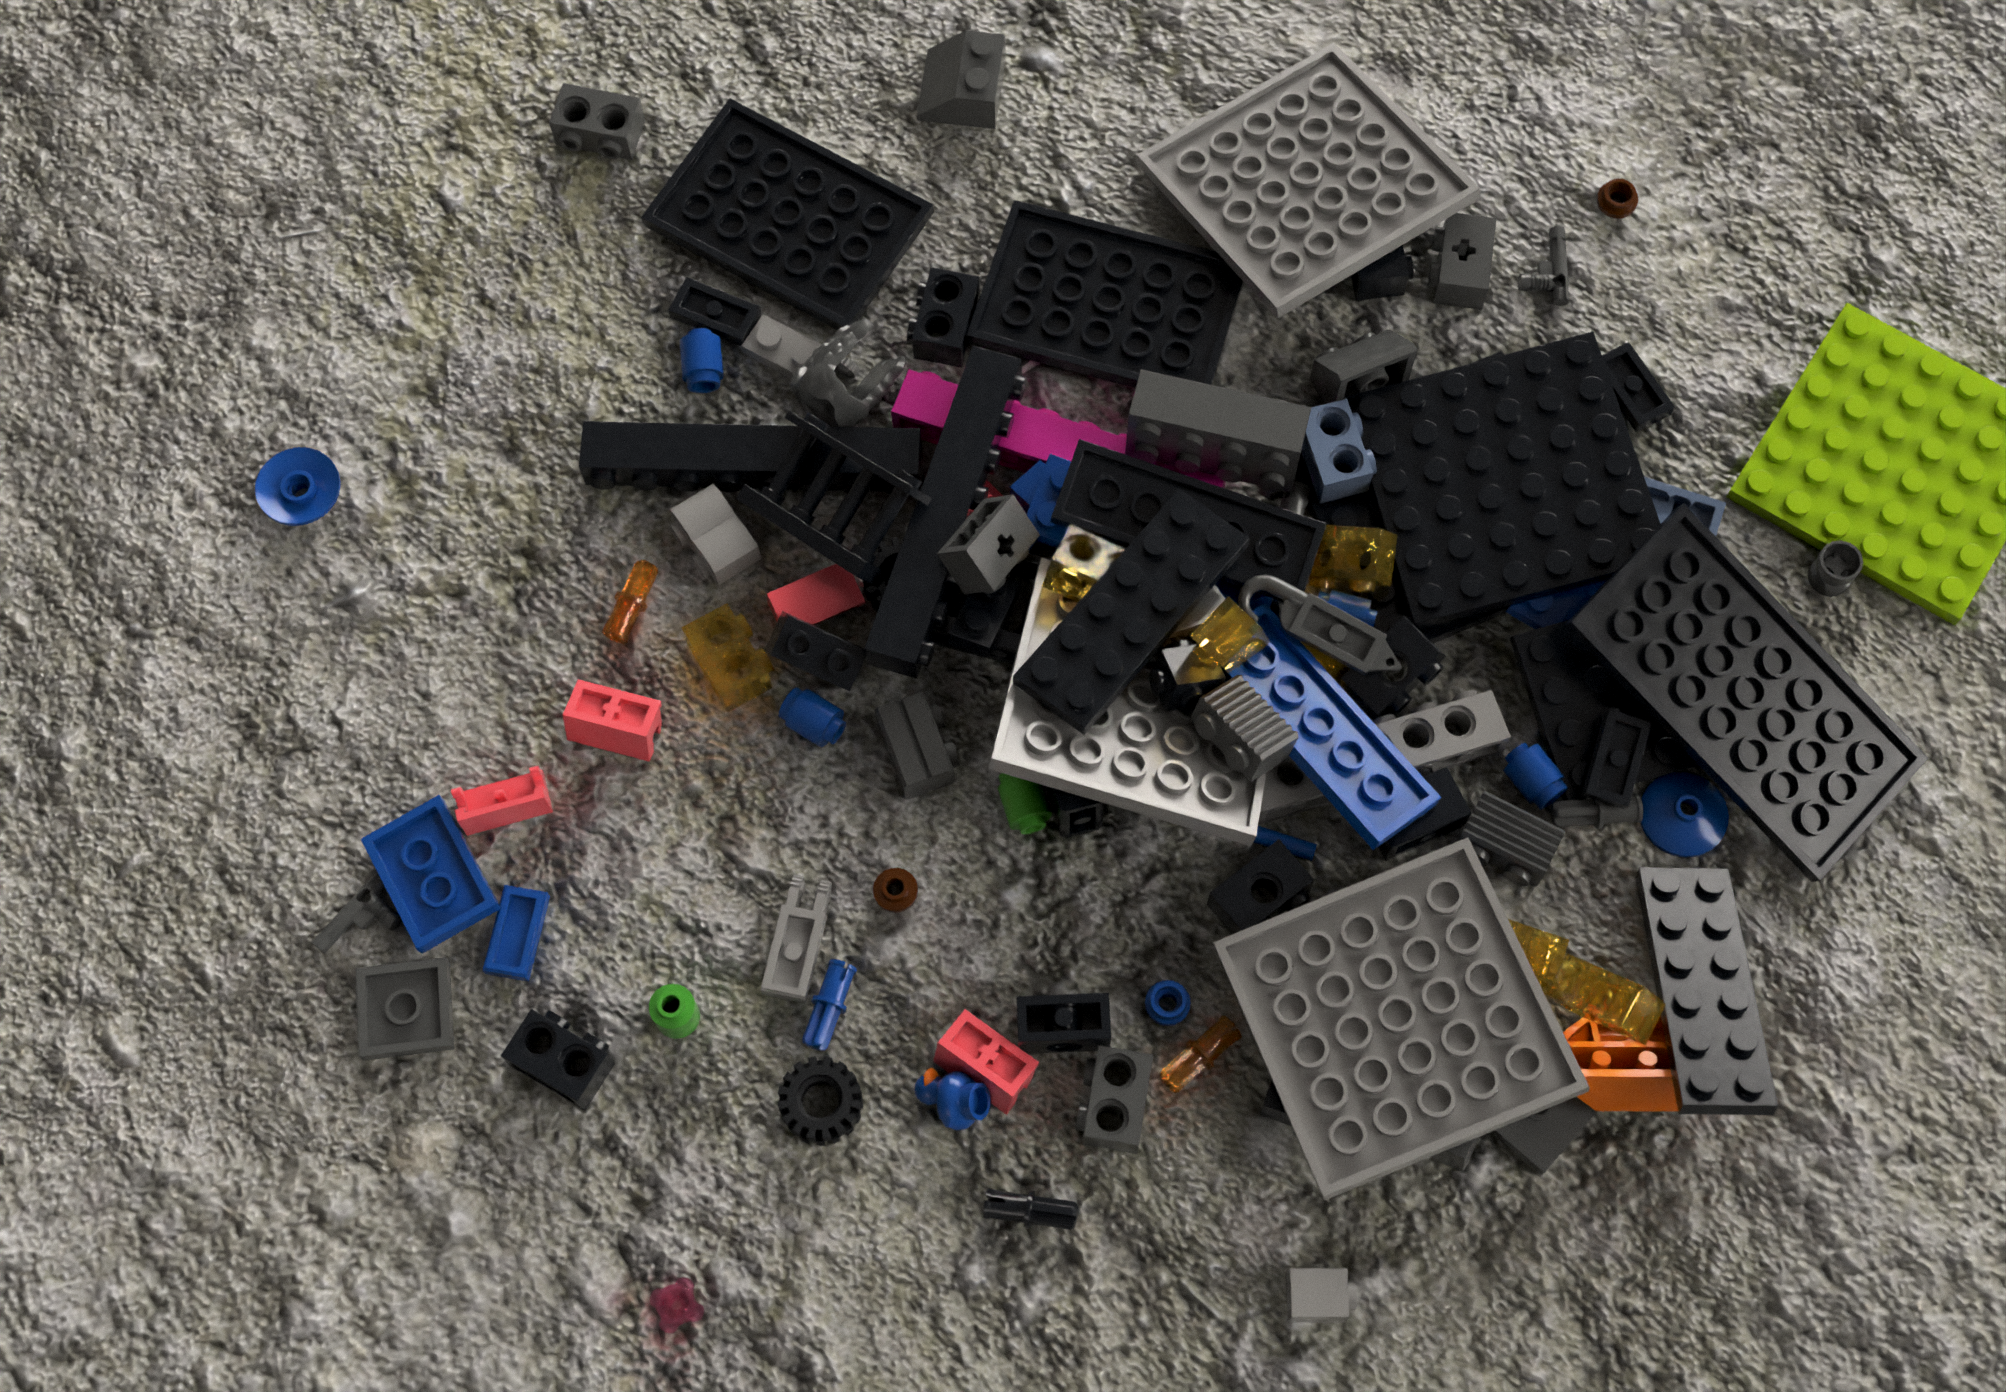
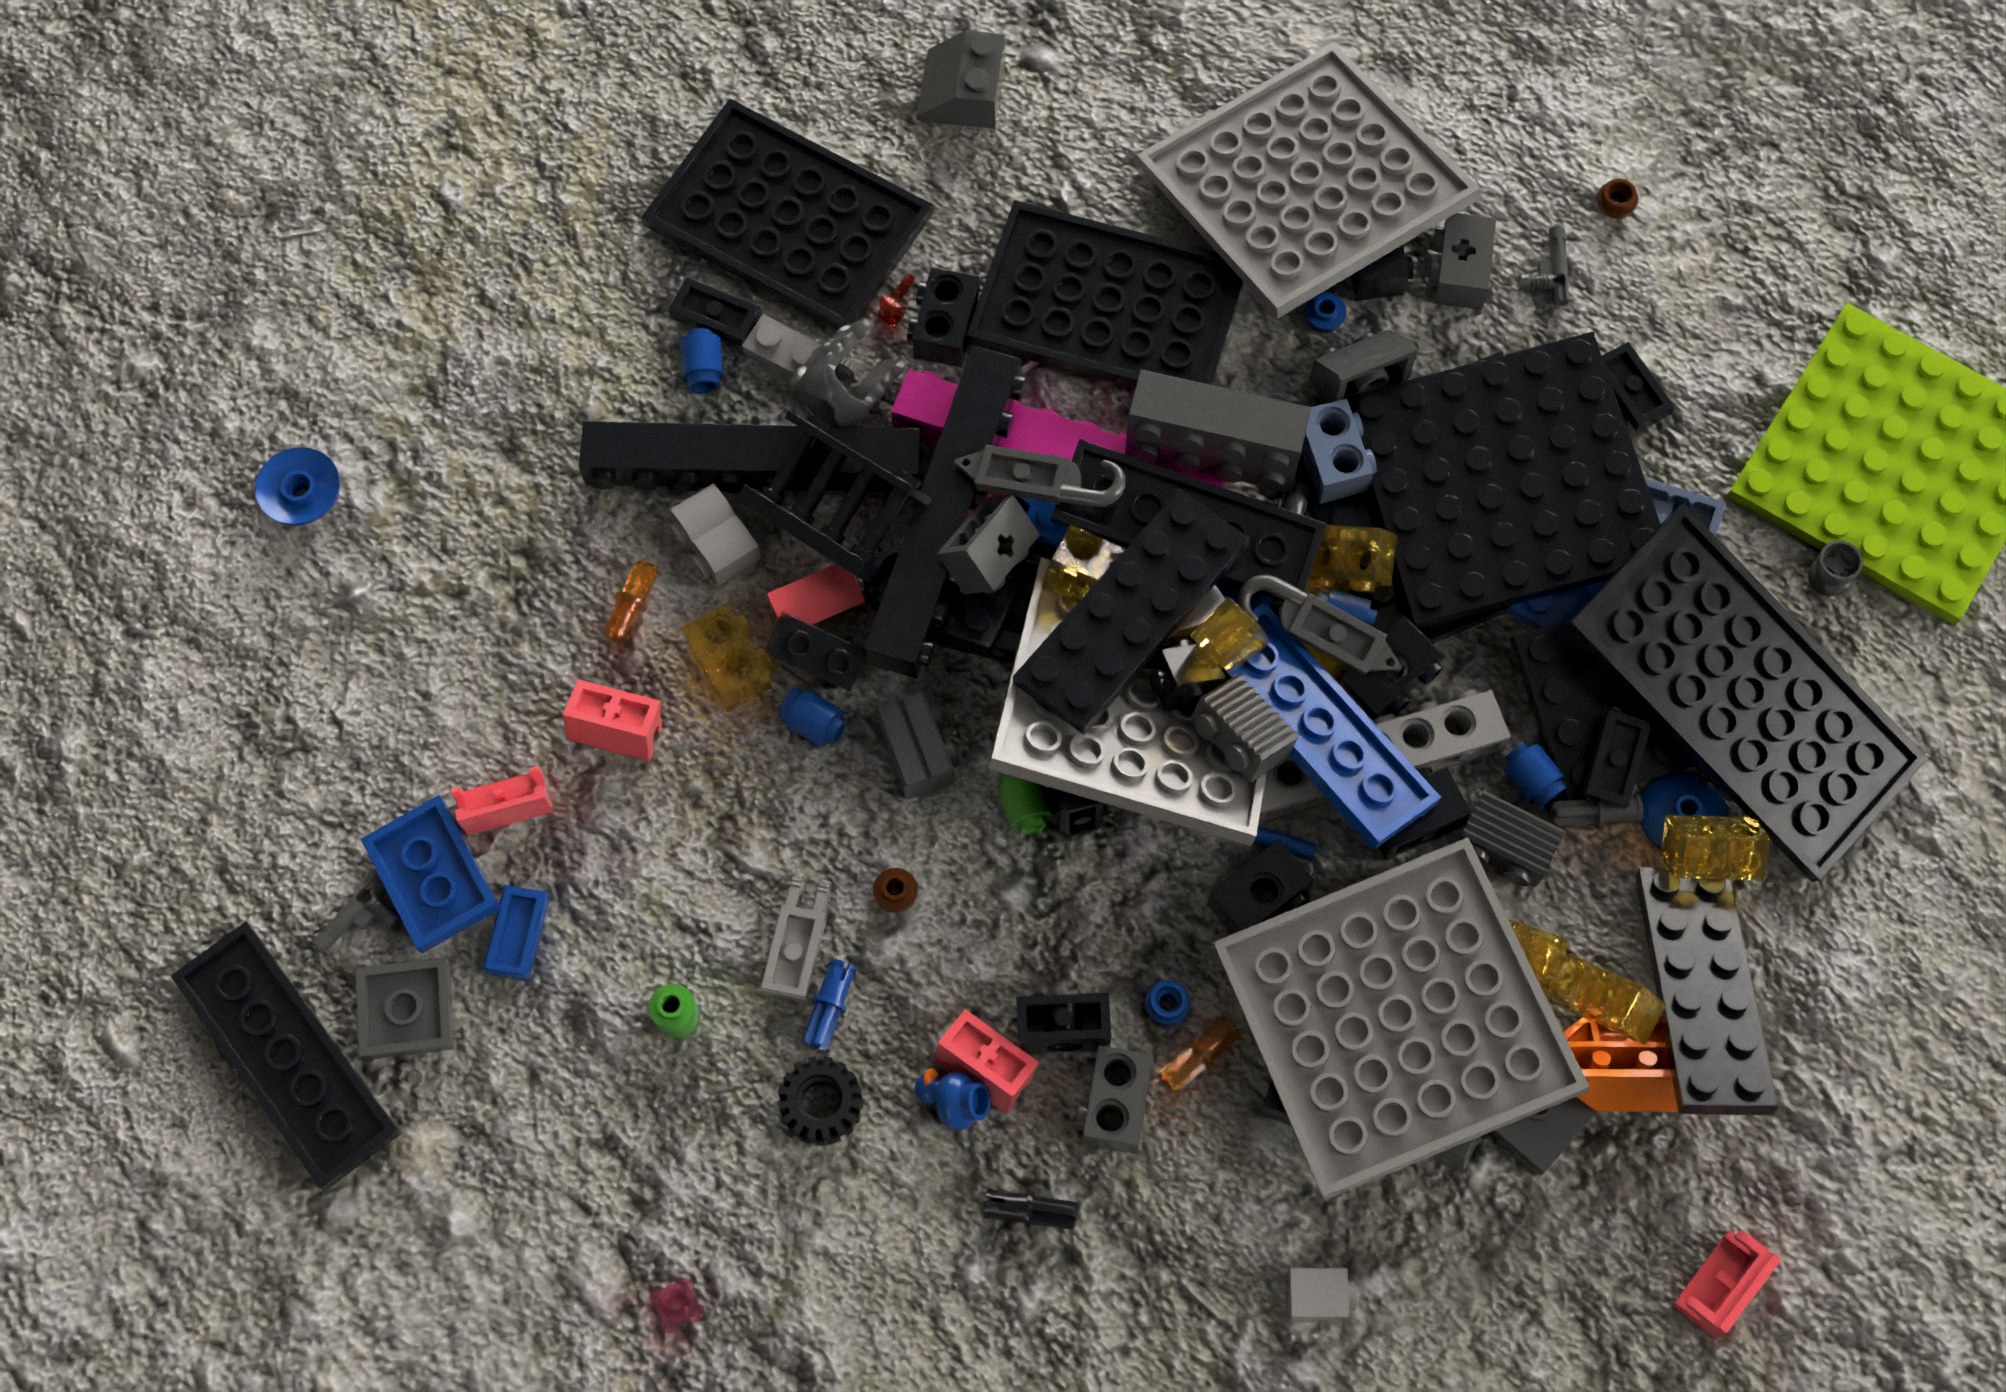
(285, 1056): none -> black plate
(553, 1066): black brick -> none
(598, 115): dark grey brick -> none
(890, 309): none -> clear red hand
(1037, 477): none -> dark grey plate
(1325, 322): none -> blue plate
(1715, 847): none -> clear yellow brick
(1726, 1282): none -> coral hinge

